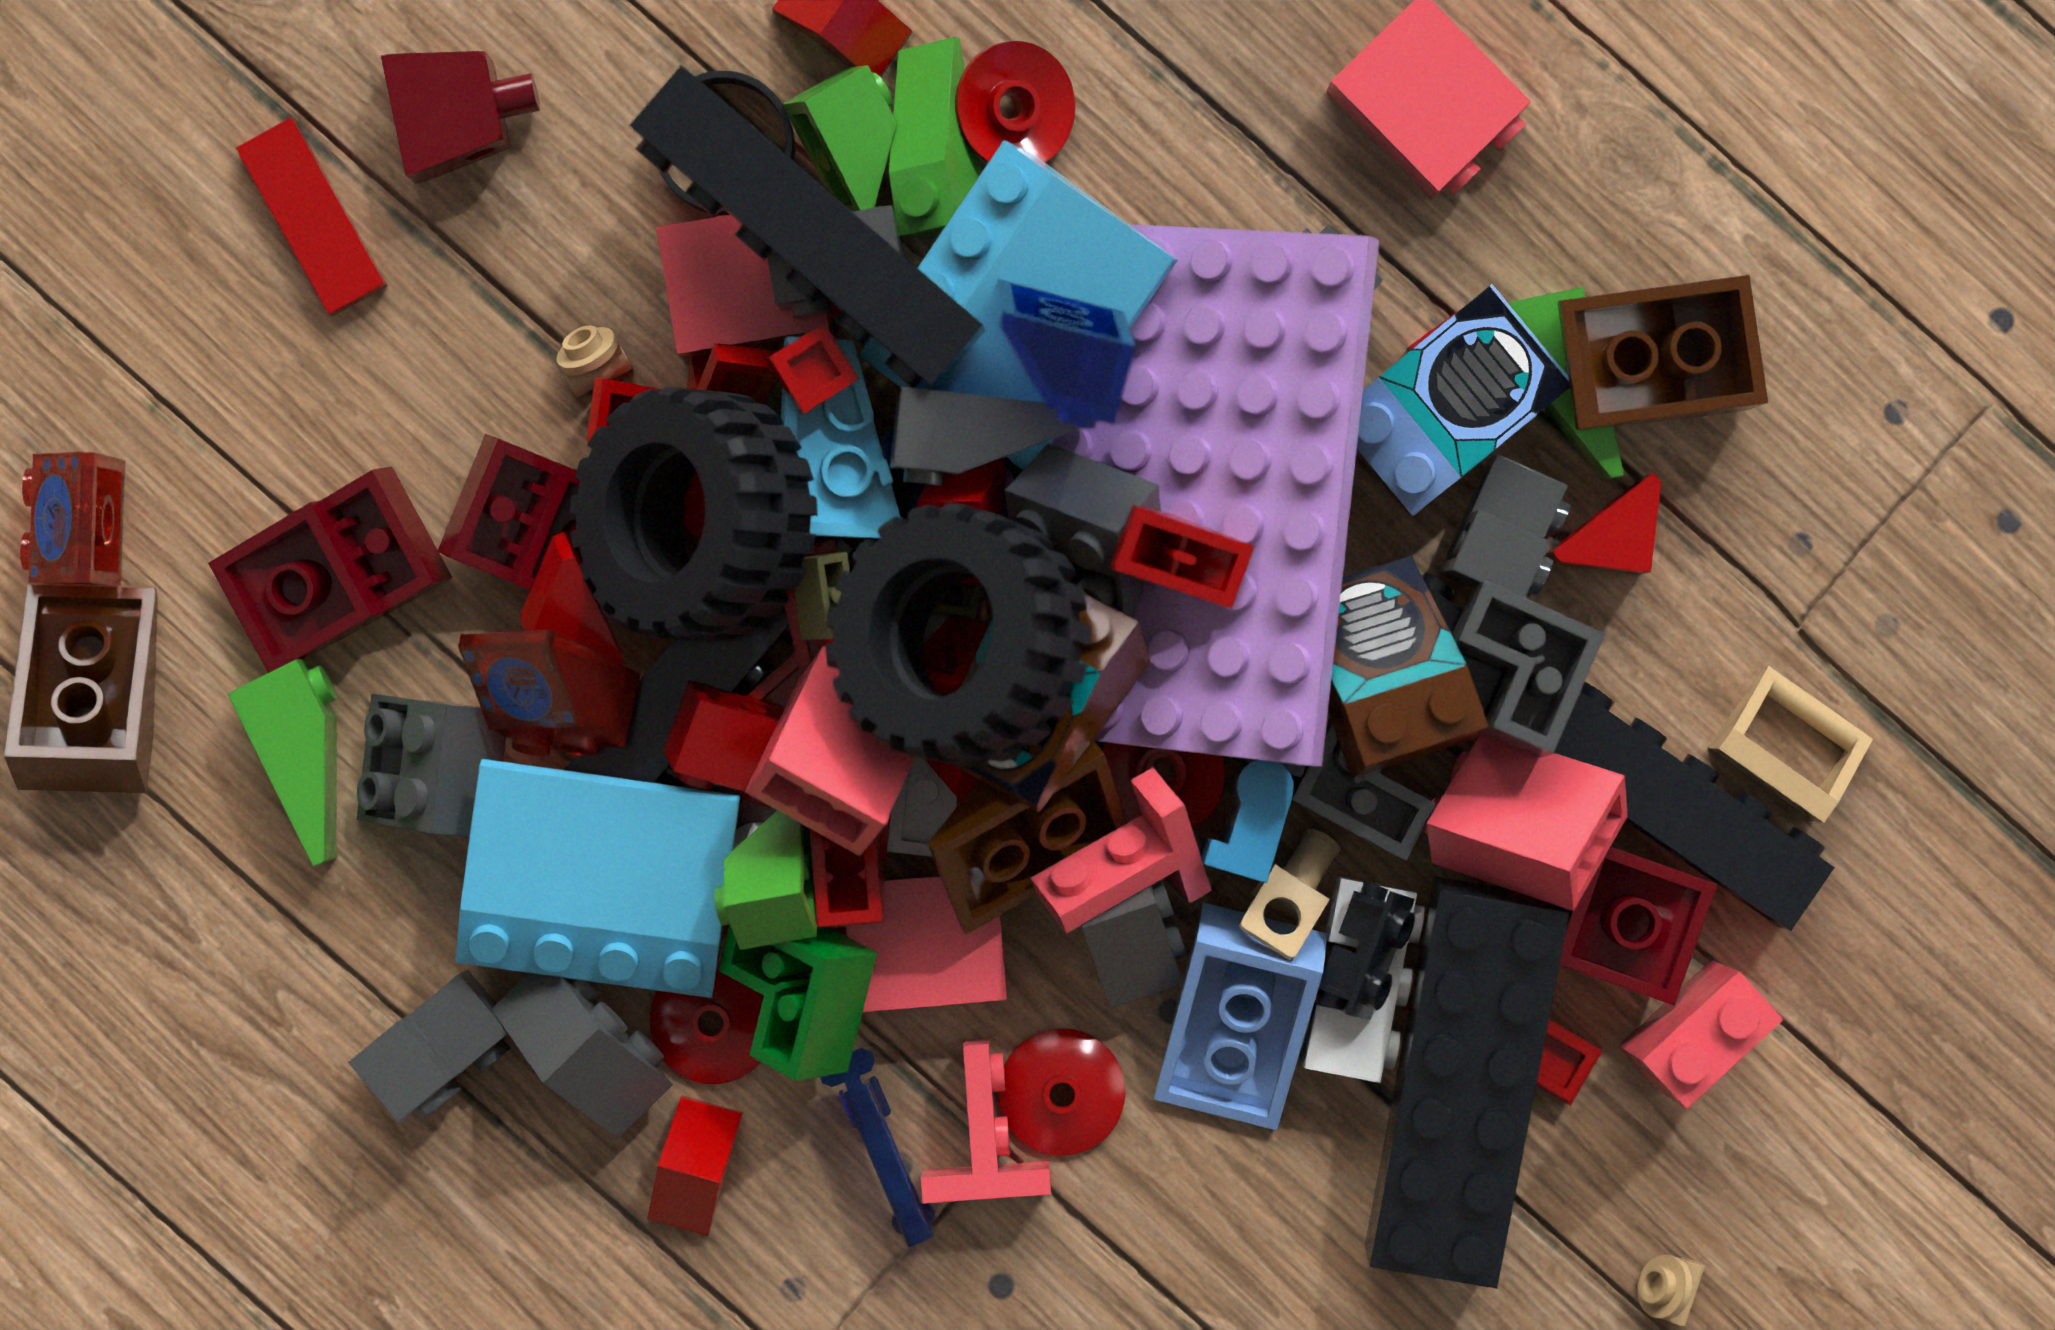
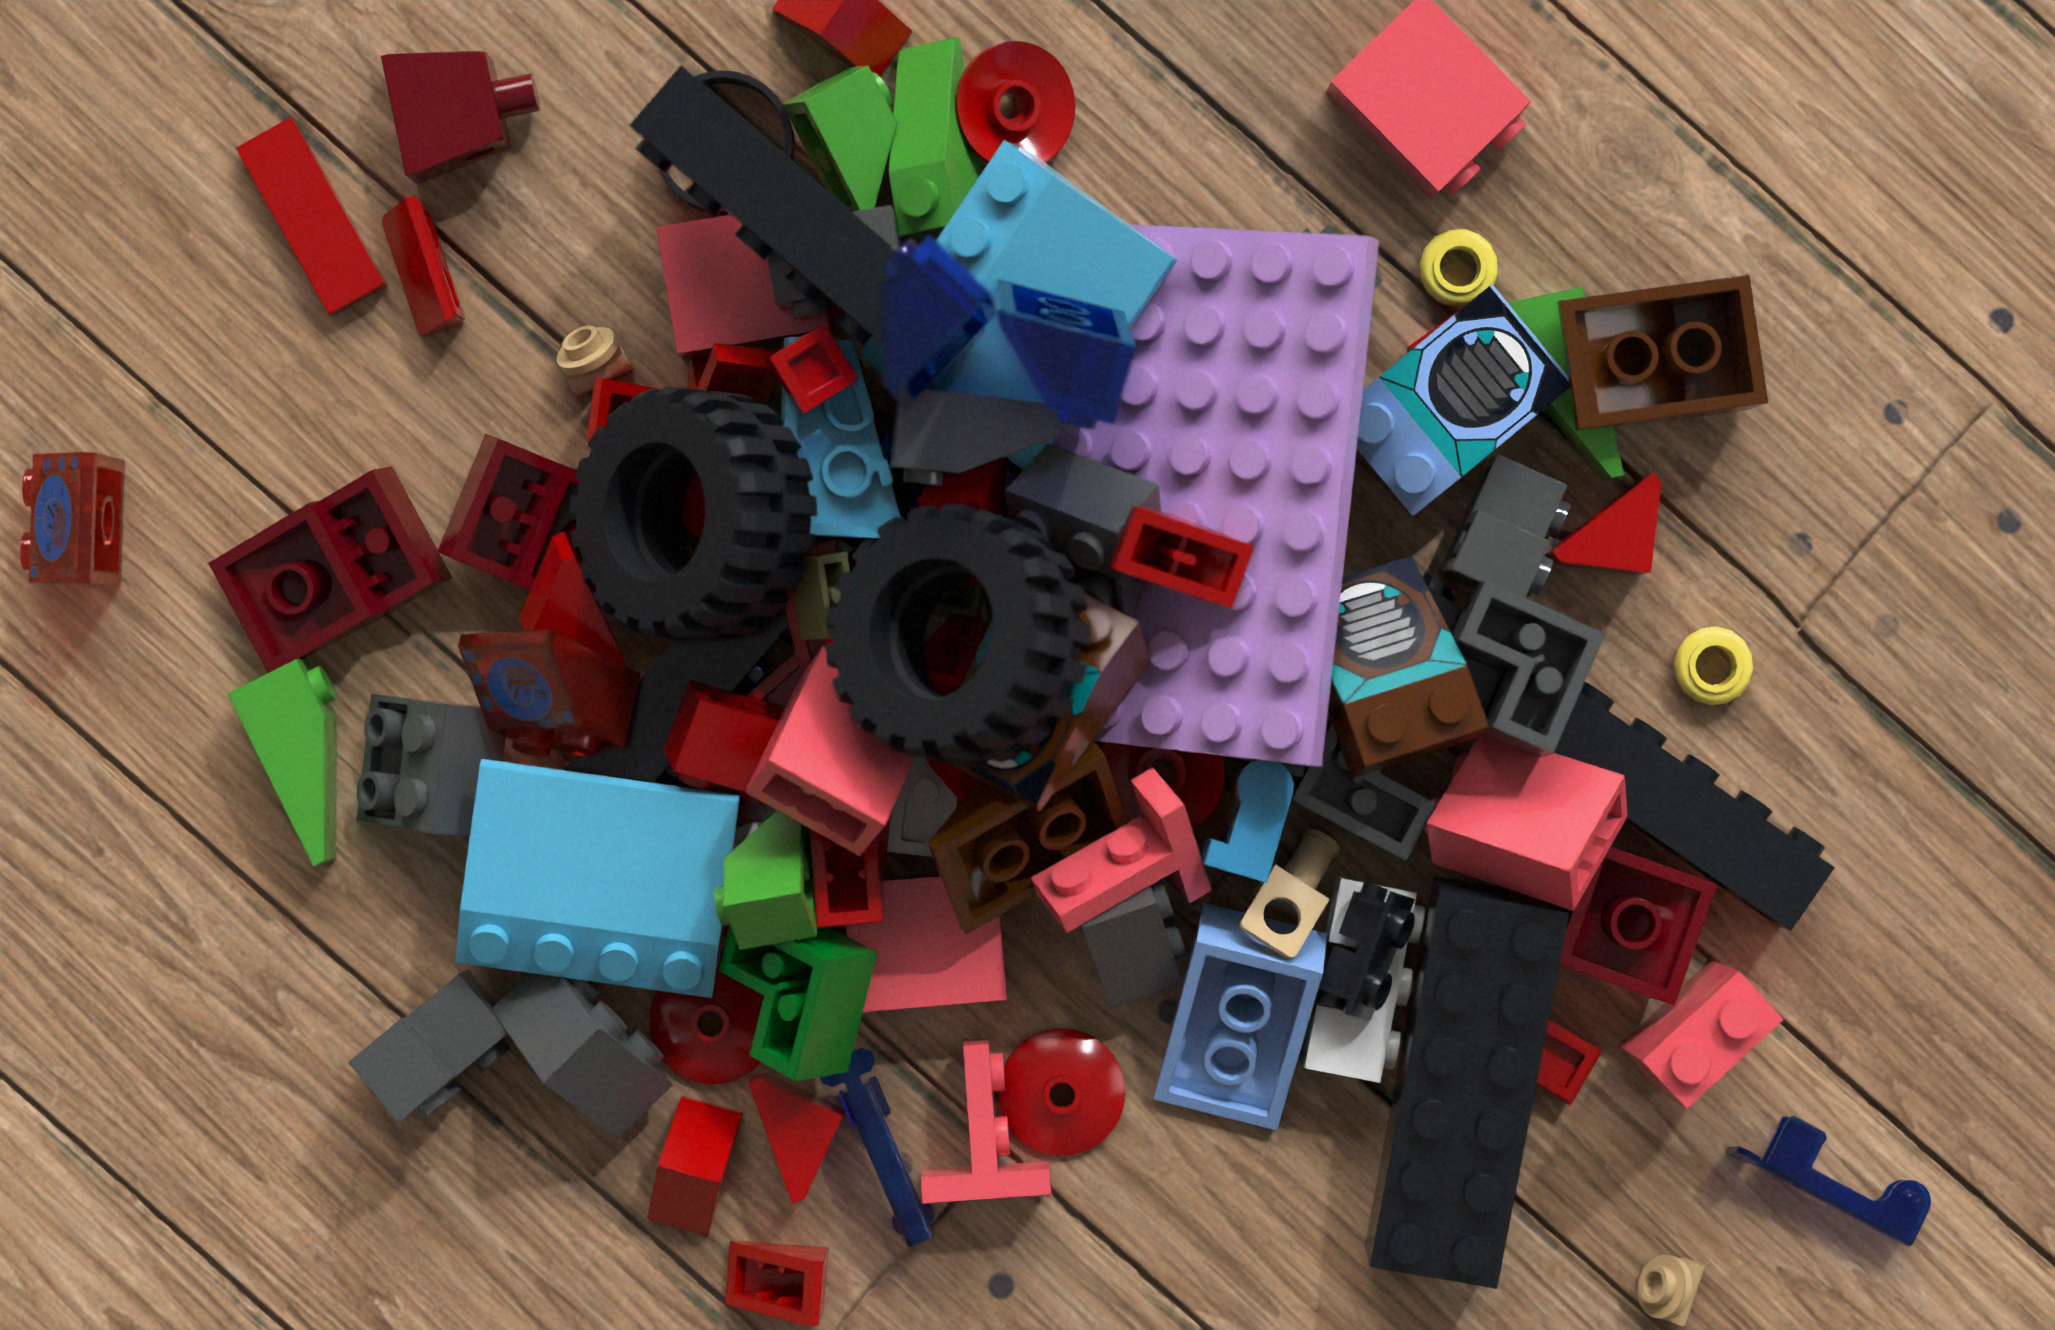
(84, 690): reddish brown slope -> none
(422, 267): none -> red slope
(778, 1280): none -> red slope
(797, 1129): none -> red slope
(927, 316): none -> clear blue slope
(1457, 240): none -> light yellow piece
(1739, 674): none -> light yellow piece
(1772, 773): tan tile -> none
(1790, 1158): none -> clear blue piece

